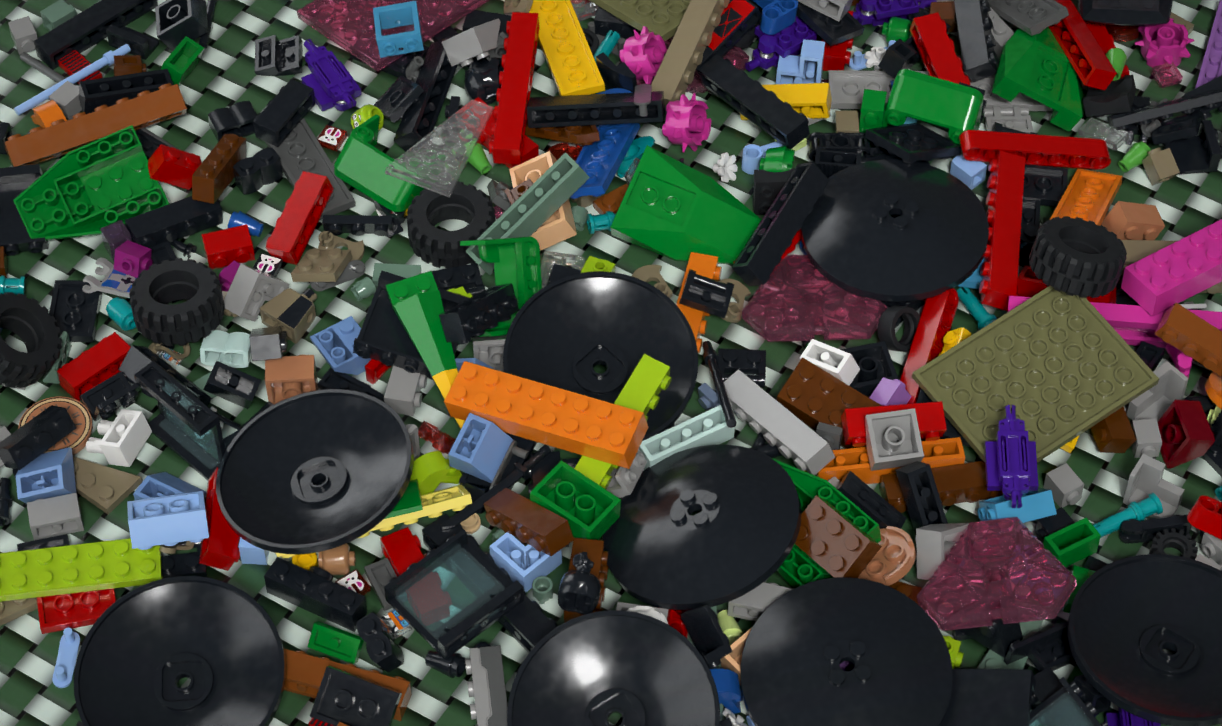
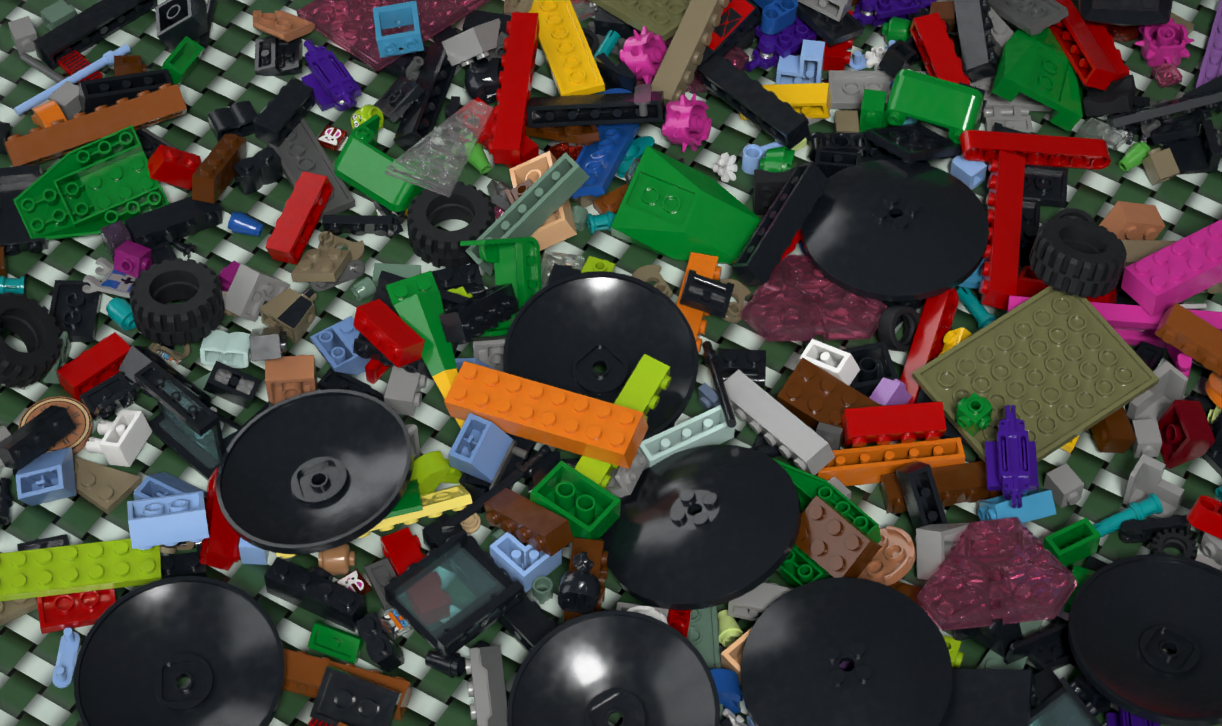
(55, 516): light grey brick -> none
(138, 42): black panel -> none
(228, 246): red brick -> none
(269, 264): tile -> none
(281, 25): none -> nougat tile
(305, 560): yellow tile -> none
(388, 333): none -> red brick
(440, 440): clear red plate -> none
(706, 634): black bracket -> none
(870, 502): black plate -> none
(893, 439): light grey slope -> none
(973, 414): none -> green brick
(1052, 524): black brick -> none
(1088, 196): orange plate -> none
(1118, 59): bright green cone -> none

